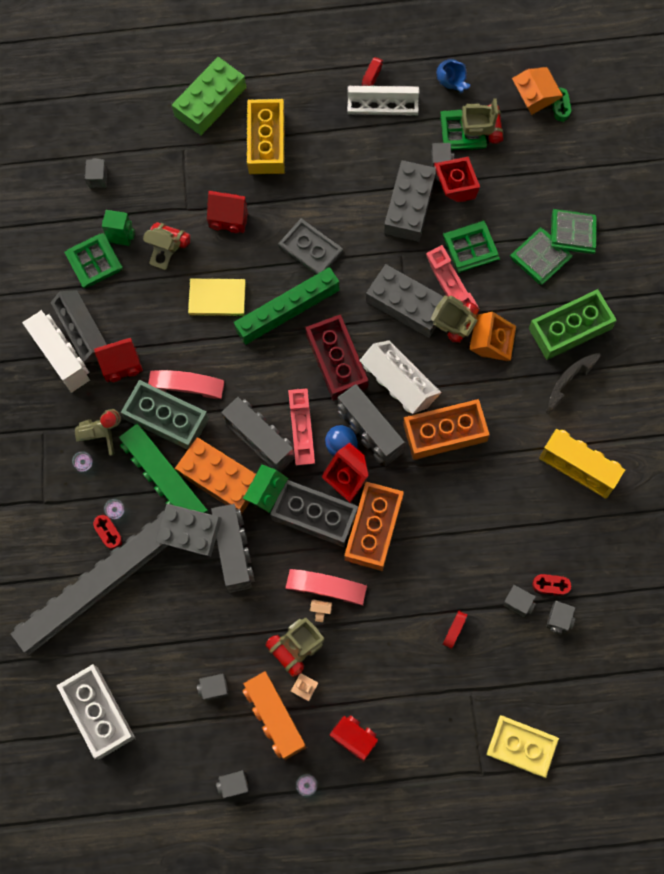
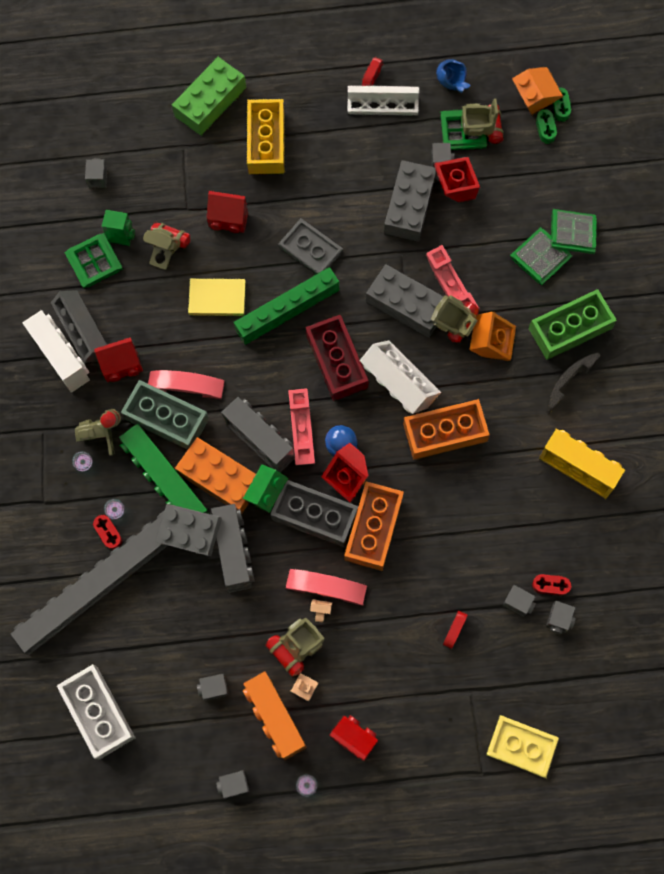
(370, 425): dark grey brick -> none
(471, 246): green piece -> none
(542, 127): none -> green beam

